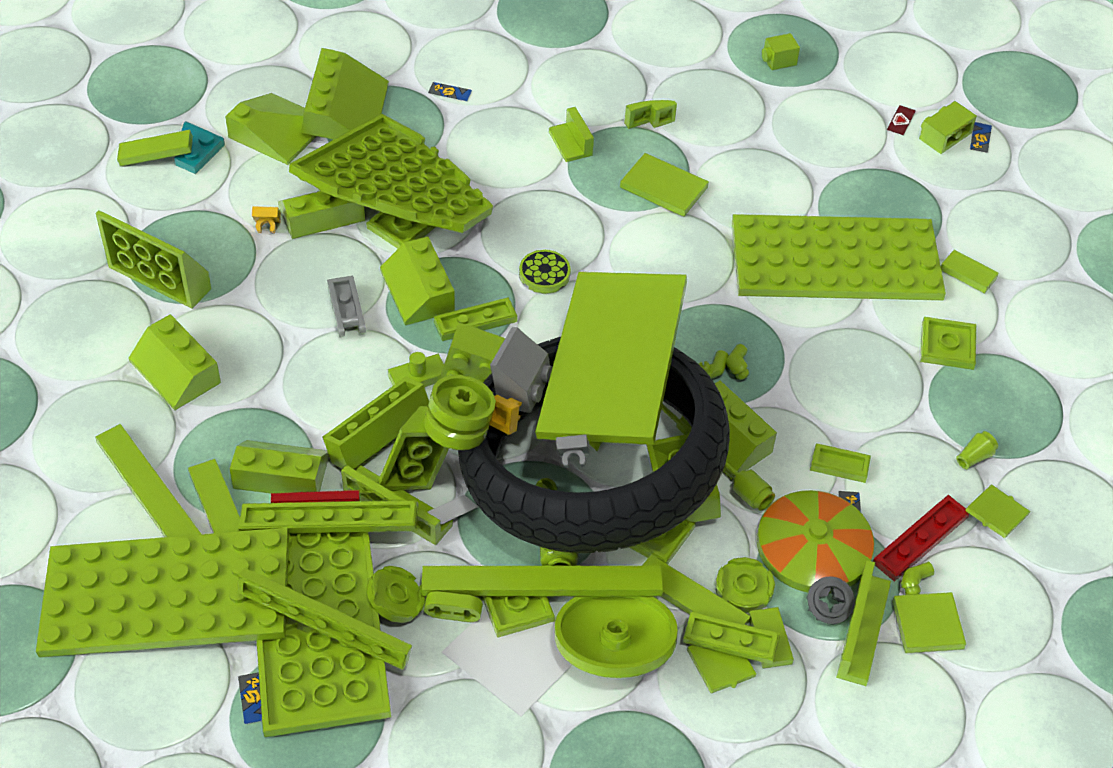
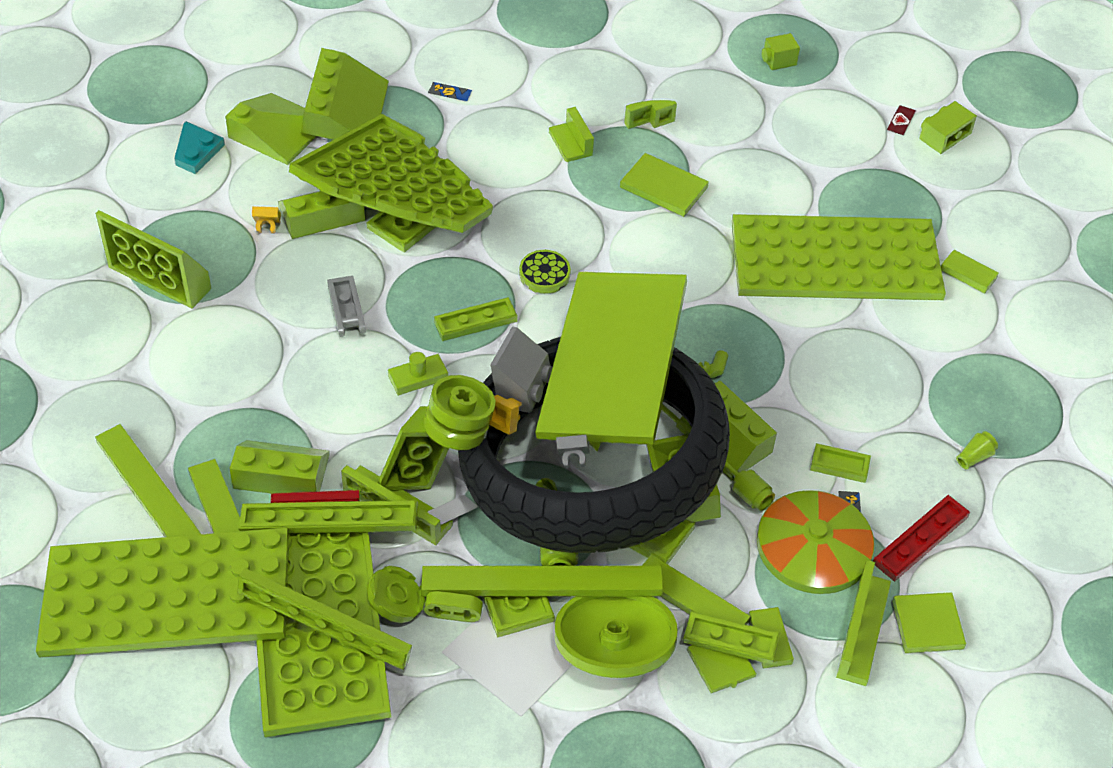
(155, 147): lime tile -> none
(174, 362): lime slope -> none
(250, 697): sticker -> none
(374, 424): lime brick -> none
(418, 282): lime slope -> none
(471, 353): lime brick -> none
(736, 363): lime arm -> none
(745, 584): lime tile -> none
(840, 591): dark grey gear -> none
(914, 575): lime arm -> none
(948, 343): lime tile -> none
(980, 137): sticker -> none
(997, 511): lime piece -> none

